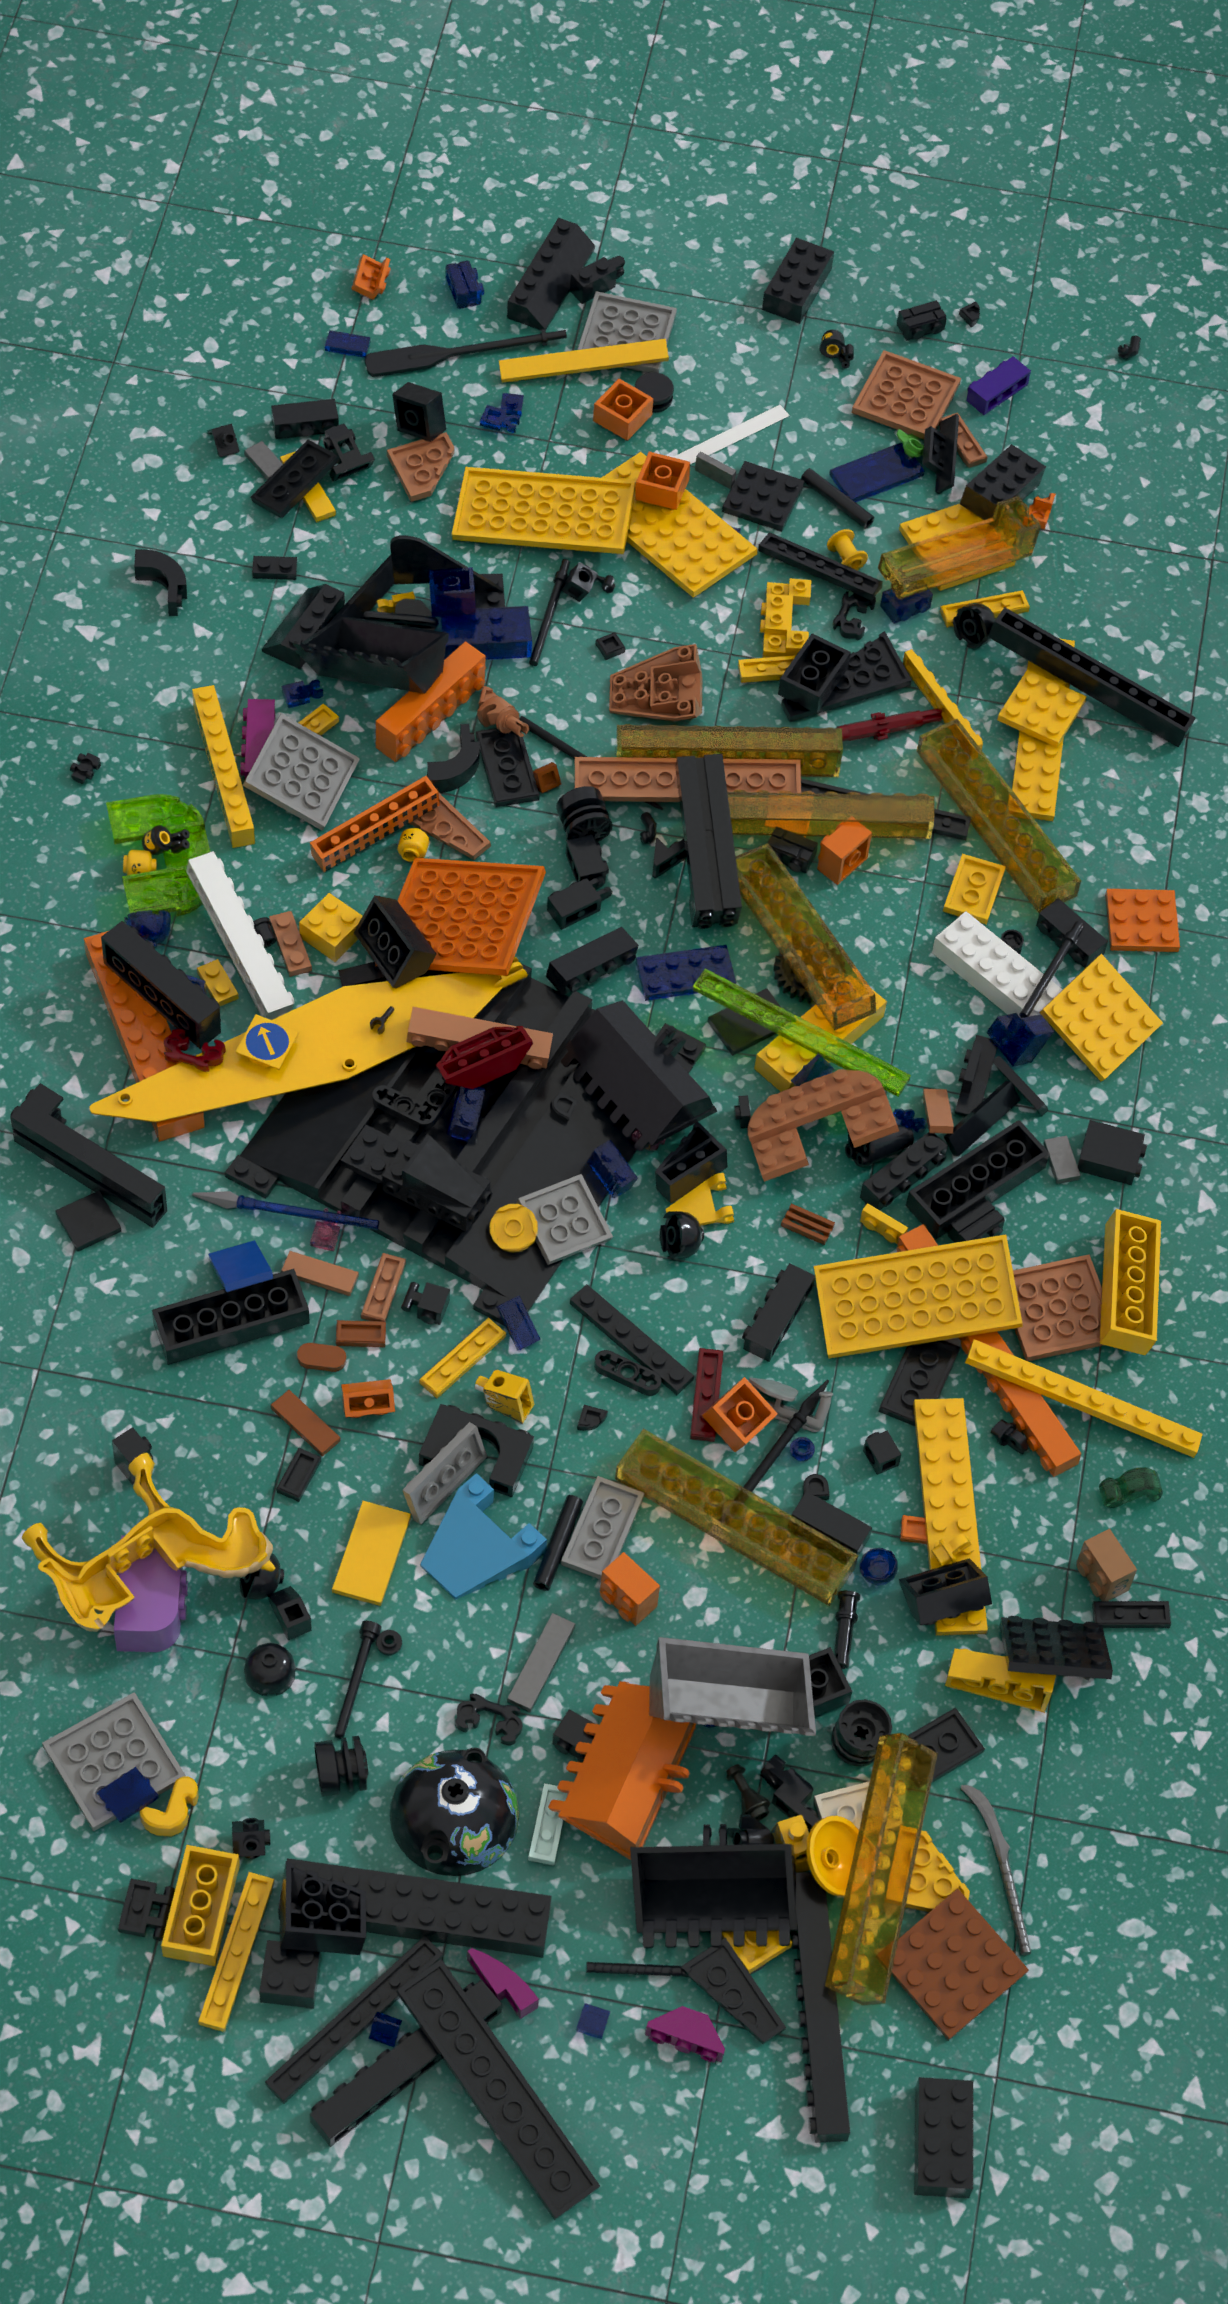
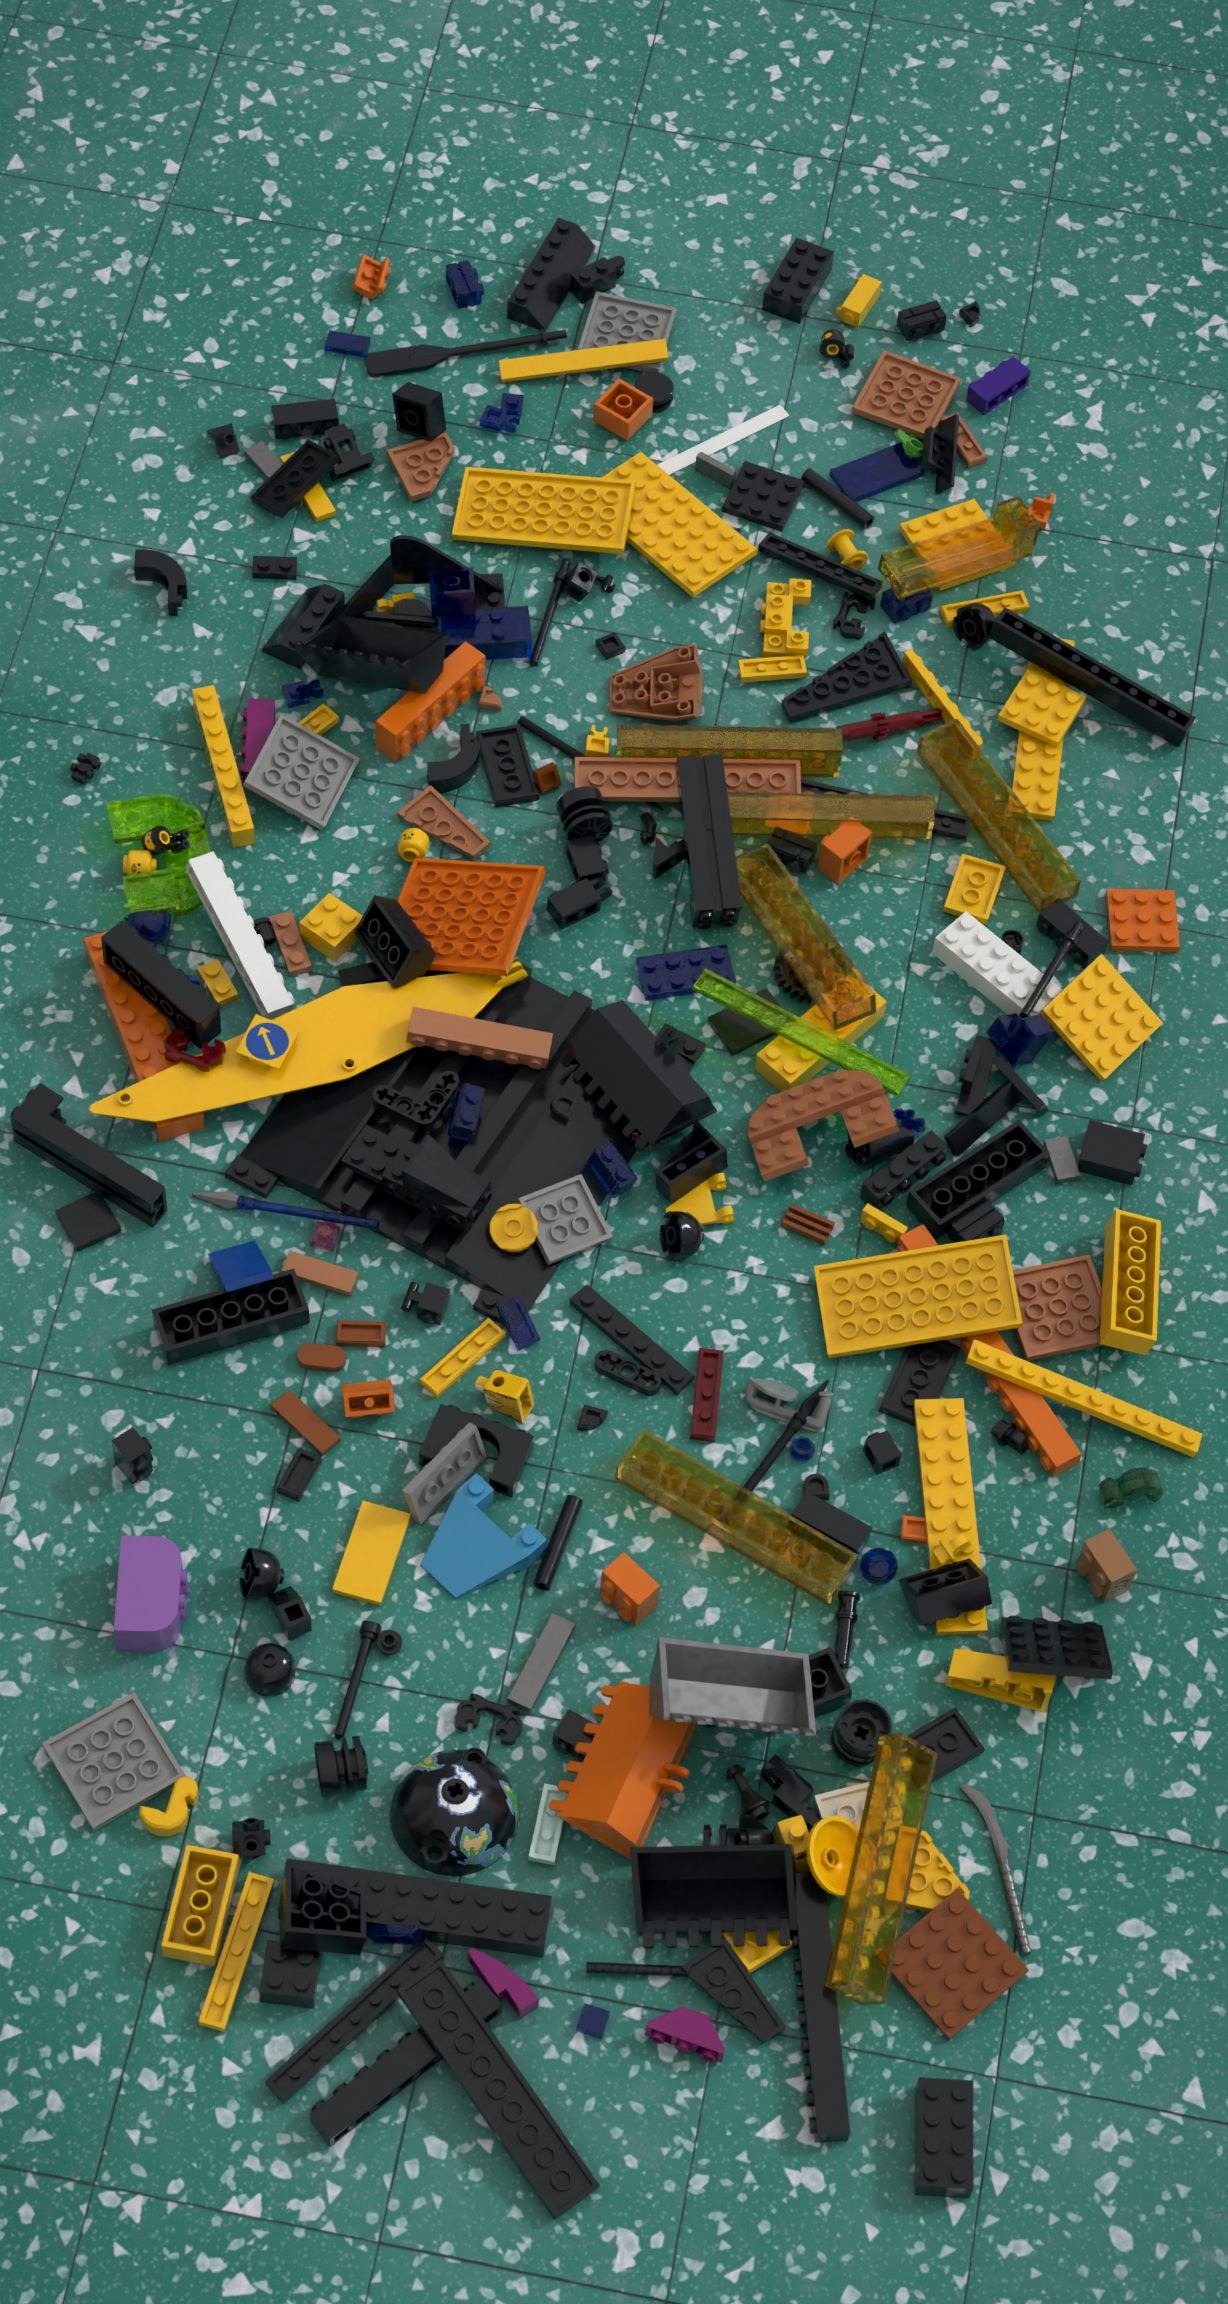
(128, 1795): clear blue piece -> none
(138, 1907): black plate -> none
(175, 1535): yellow animal -> none
(374, 823): orange brick -> none
(381, 1020): black hand -> none
(383, 1288): nougat tile -> none
(385, 2029): clear blue tile -> none
(394, 1934): none -> clear blue tile
(484, 1056): dark red wedge -> none
(502, 714): nougat piece -> none
(592, 961): black brick -> none
(597, 744): none -> yellow plate
(602, 1527): light grey plate -> none
(662, 480): orange brick -> none
(739, 1414): orange brick -> none
(742, 1111): black plate -> none
(778, 1312): black brick -> none
(814, 673): black brick -> none
(814, 1069): piece -> none
(859, 300): none -> yellow brick
(938, 1111): nougat tile -> none
(1004, 478): black brick -> none
(1131, 350): black arm -> none
(1132, 1614): black tile -> none

